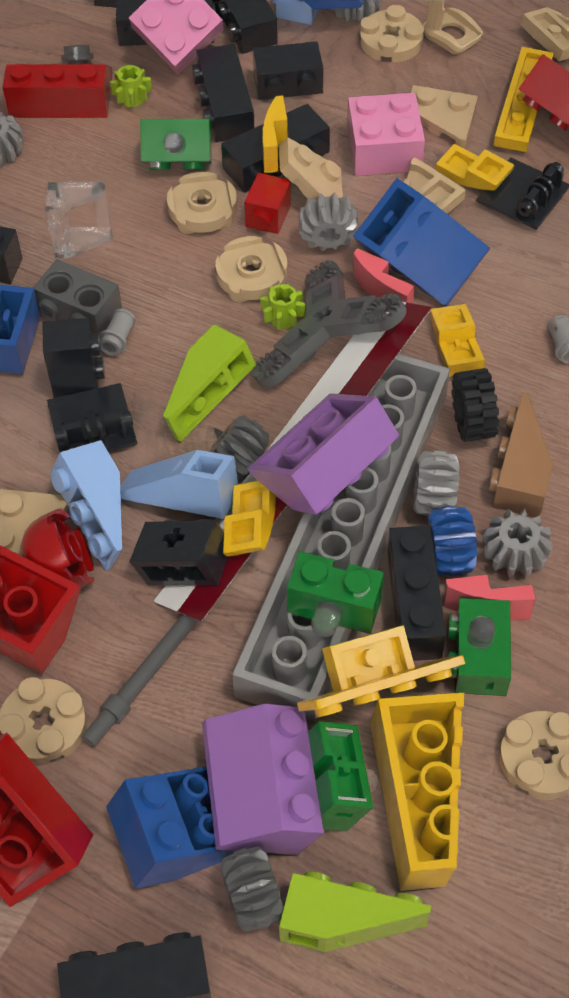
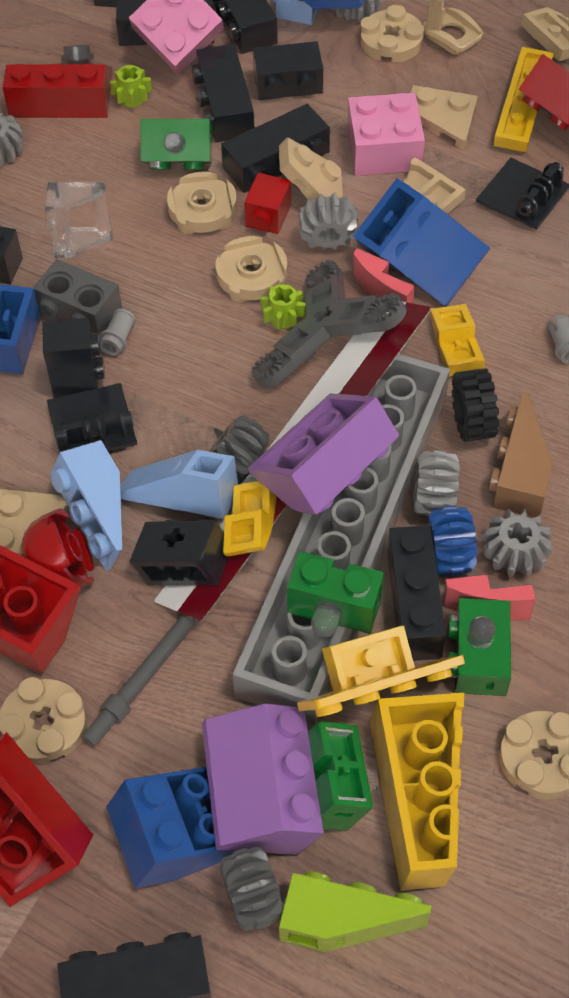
(206, 378): lime slope -> none
(274, 133): yellow slope -> none
(474, 171): yellow slope -> none

